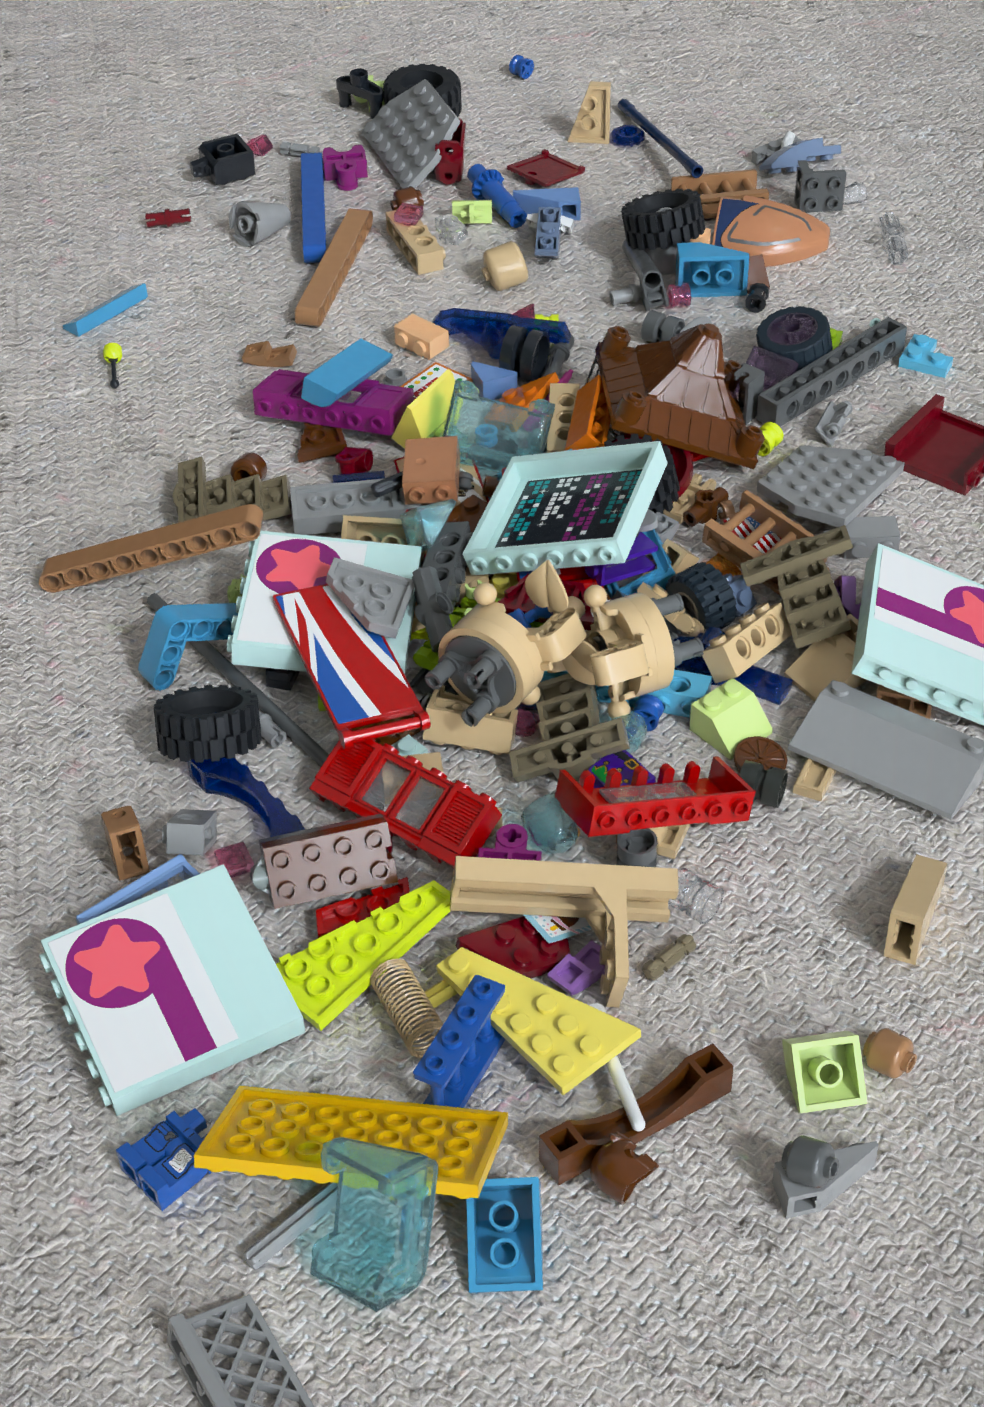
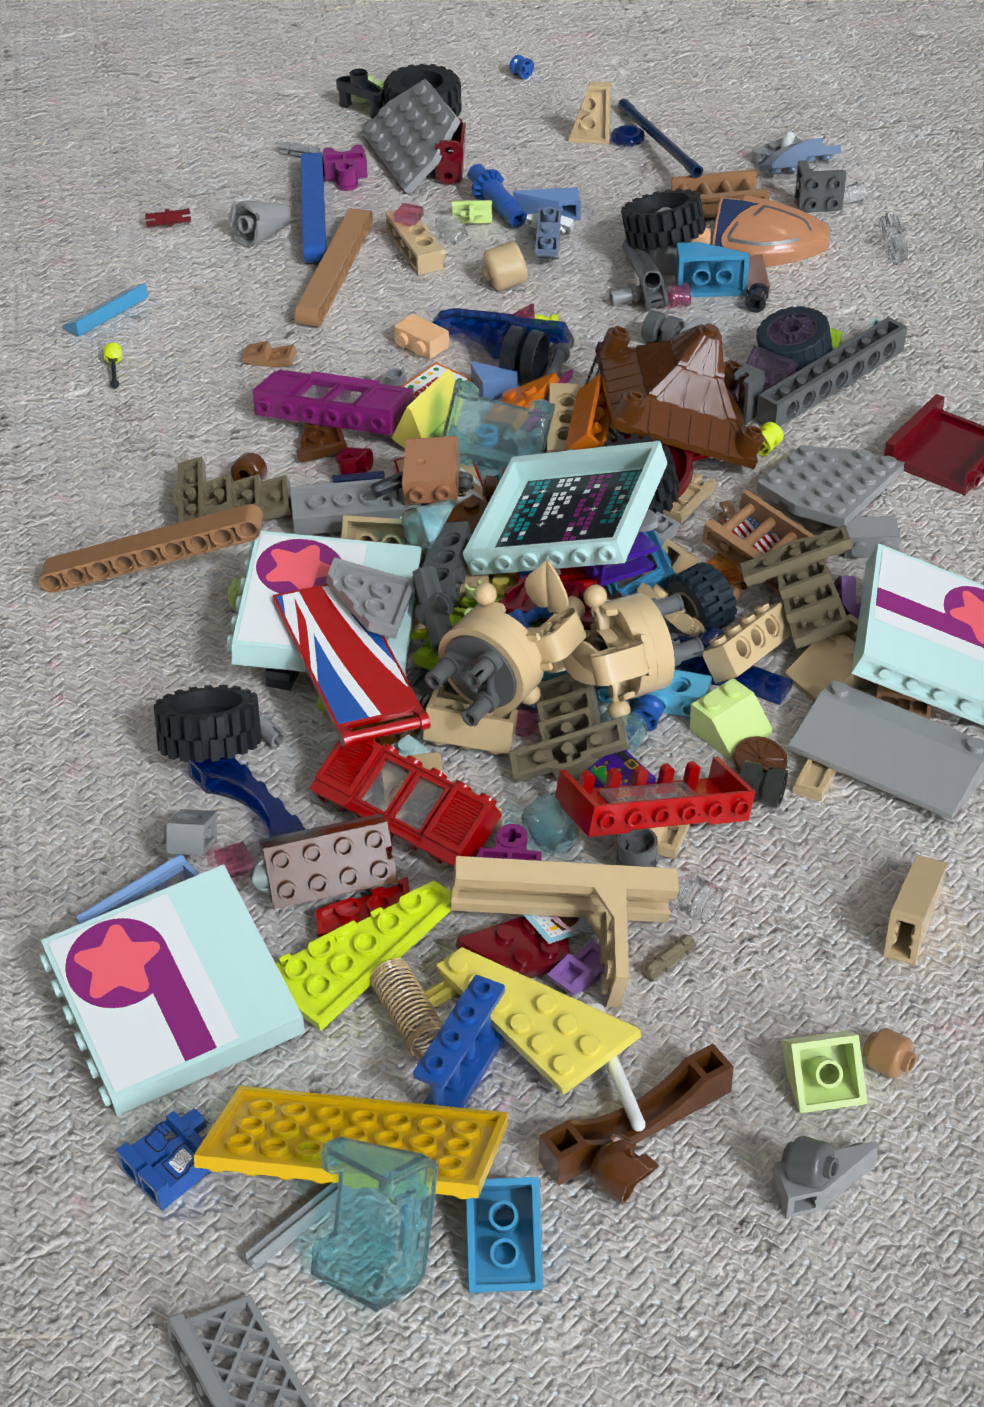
(124, 831): medium nougat torso -> none
(172, 629): dark azure beam -> none
(224, 160): black hinge -> none
(260, 145): clear pink slope -> none
(267, 706): dark grey piece -> none
(343, 373): dark azure brick -> none
(406, 195): reddish brown head -> none
(546, 169): dark red container -> none
(705, 506): reddish brown axle -> none
(743, 594): sand blue bracket -> none
(833, 420): light grey hinge -> none
(920, 357): medium azure plate -> none

